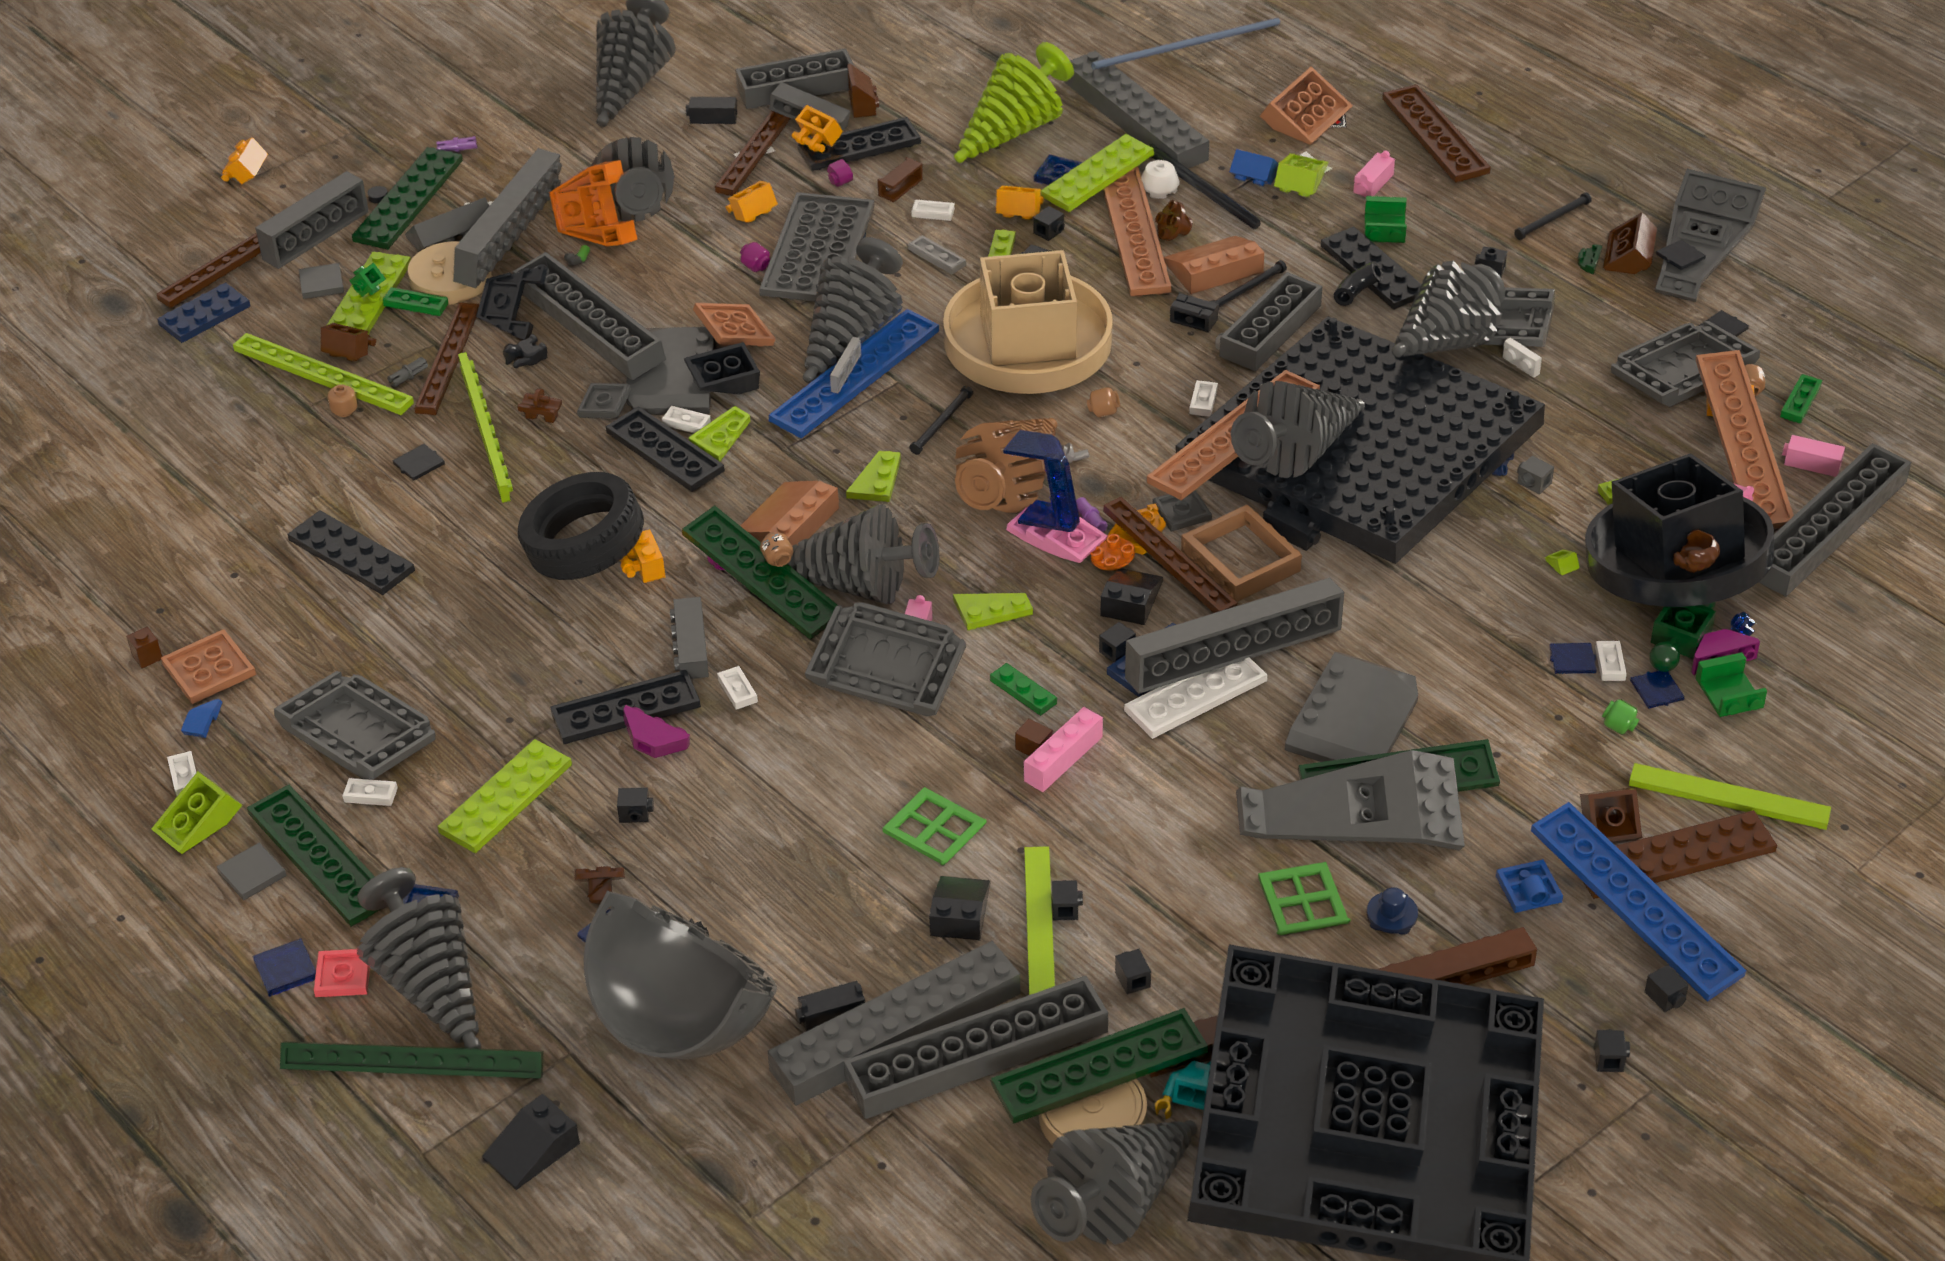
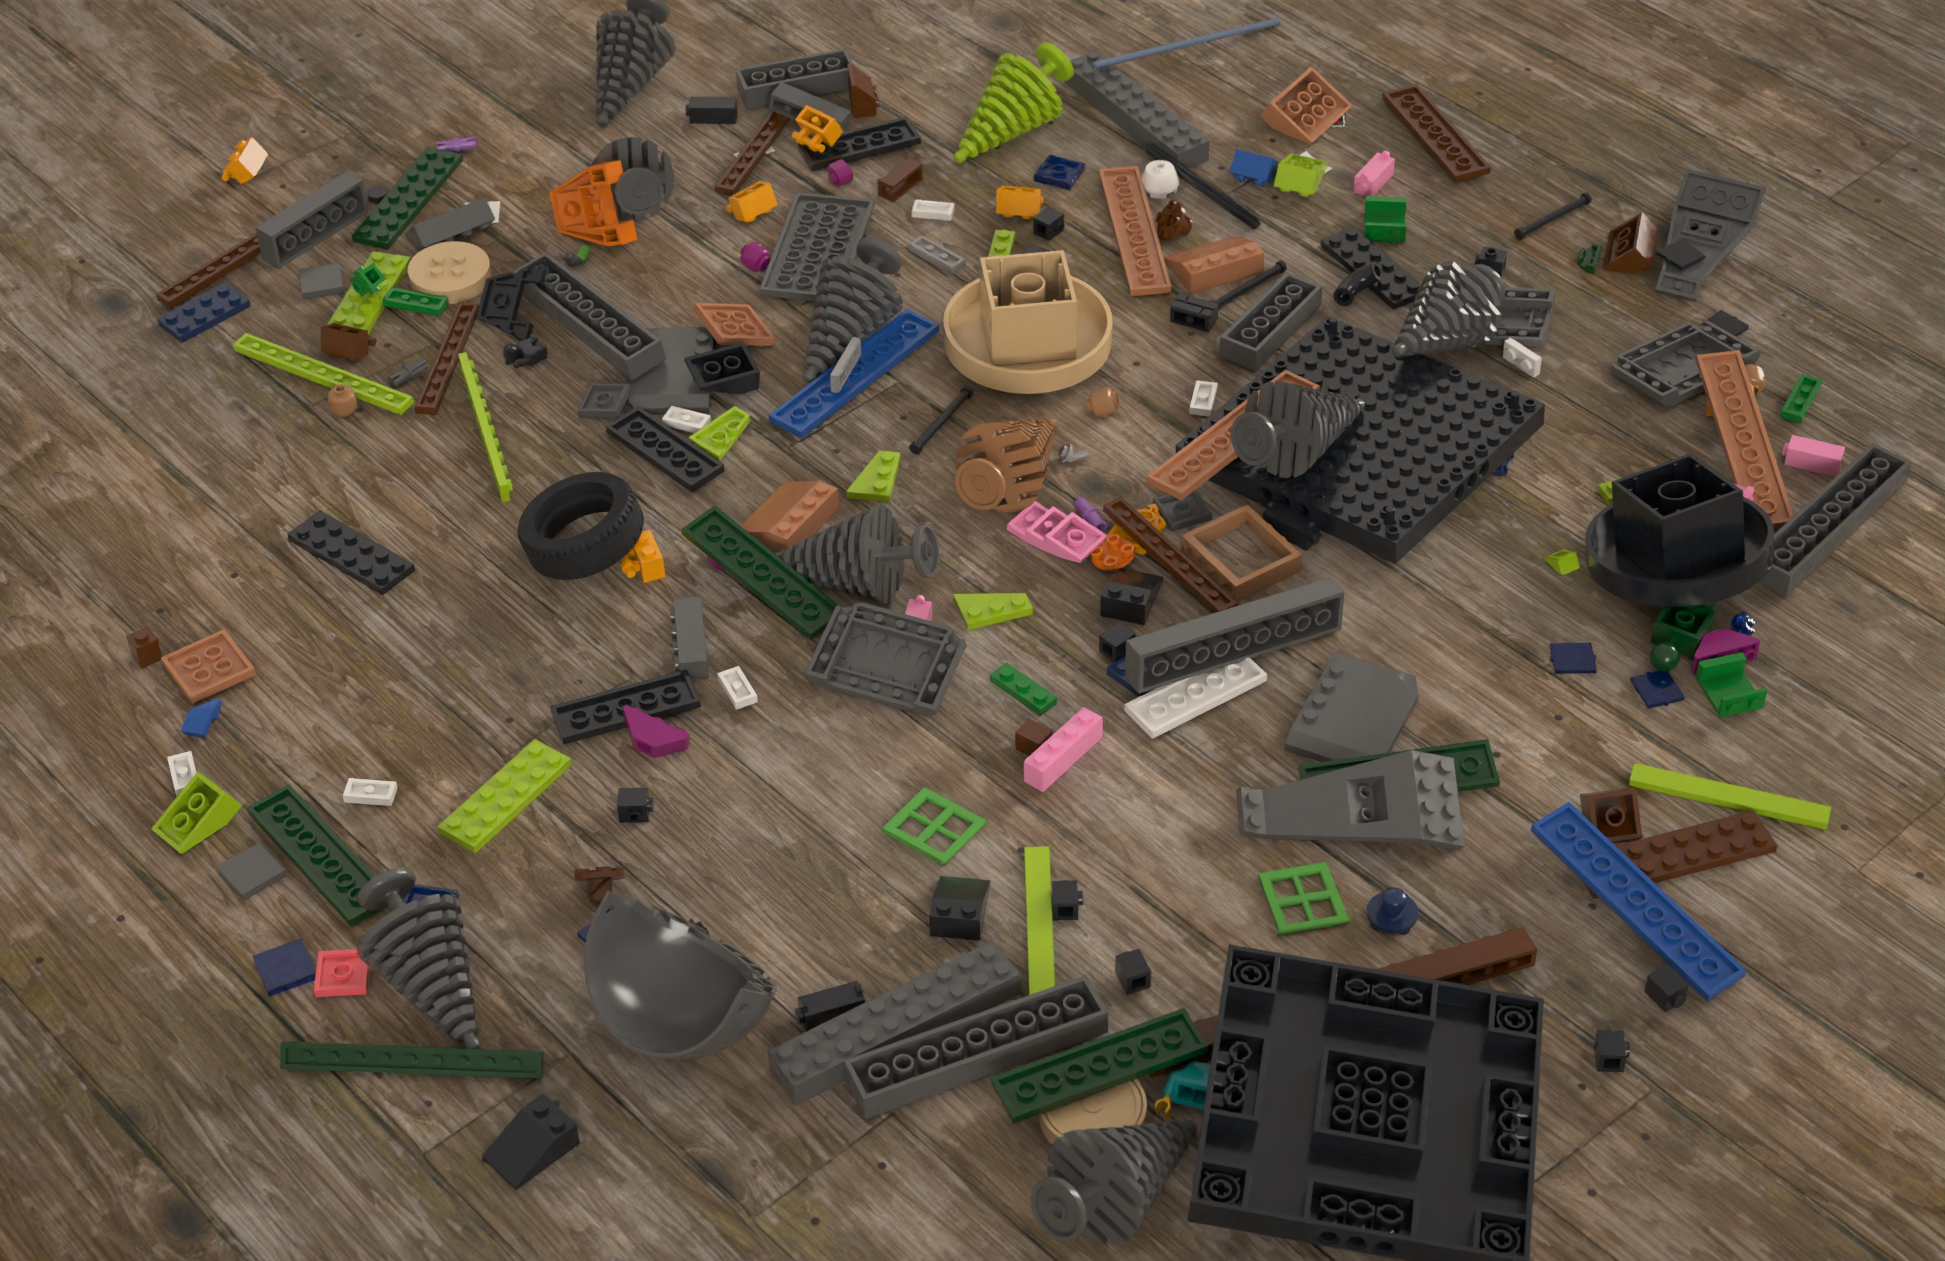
(355, 724): dark grey slope -> none
(418, 462): black piece -> none
(506, 218): dark grey brick -> none
(539, 404): reddish brown hips -> none
(776, 549): medium nougat head -> none
(1062, 510): clear blue windscreen -> none
(1097, 172): lime plate -> none
(1529, 886): blue plate -> none
(1535, 474): dark grey brick -> none
(1610, 660): white plate -> none
(1620, 716): bright green head -> none
(1698, 552): reddish brown hair -> none

